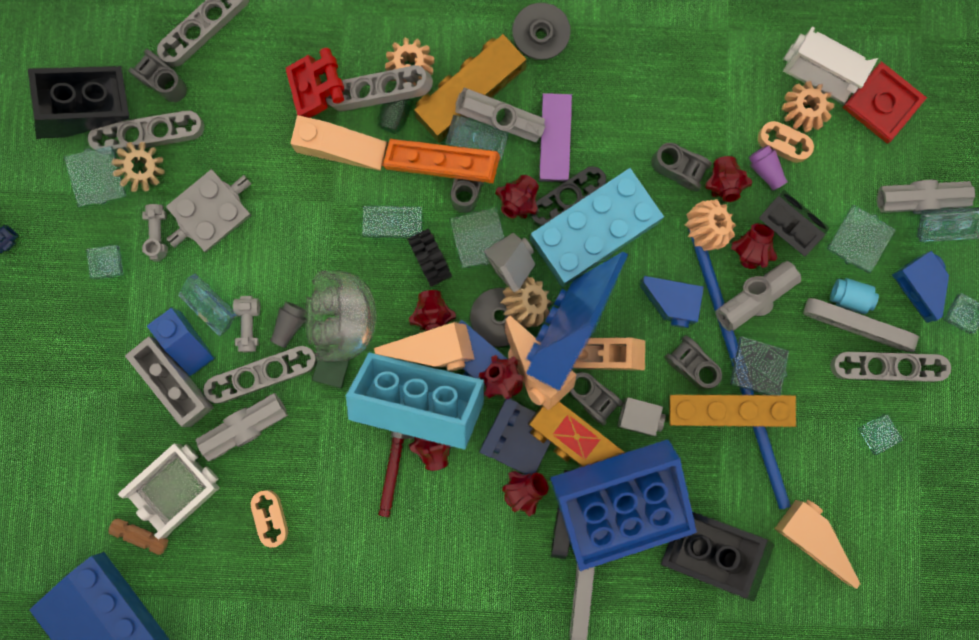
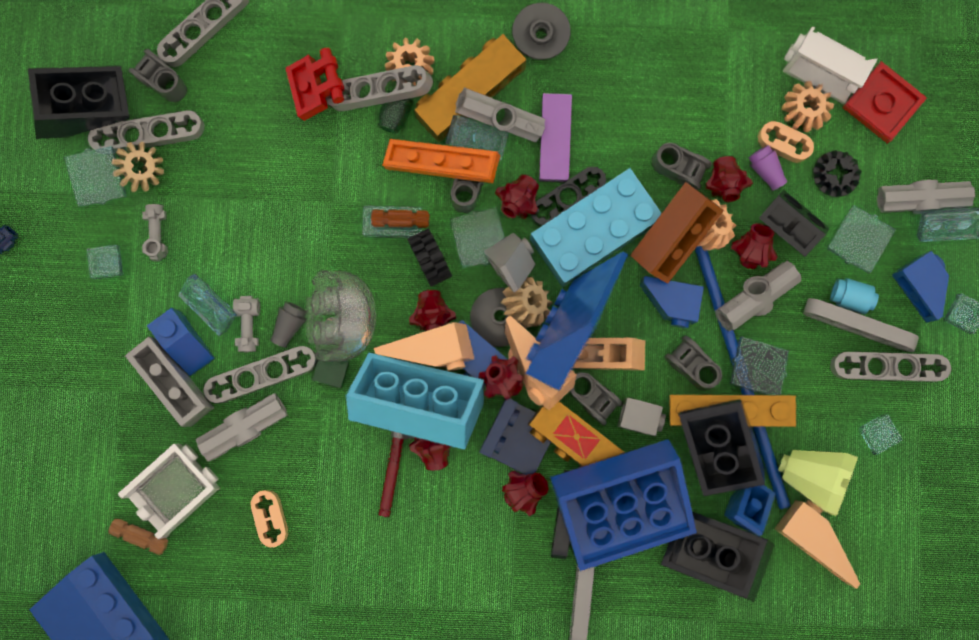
(208, 211): light grey plate -> none
(337, 143): light nougat slope -> none
(400, 218): none -> dark orange axle
(676, 233): none -> dark orange brick
(723, 447): none -> black slope
(750, 508): none -> blue slope
(819, 476): none -> yellowish green cone
(828, 183): none -> black gear

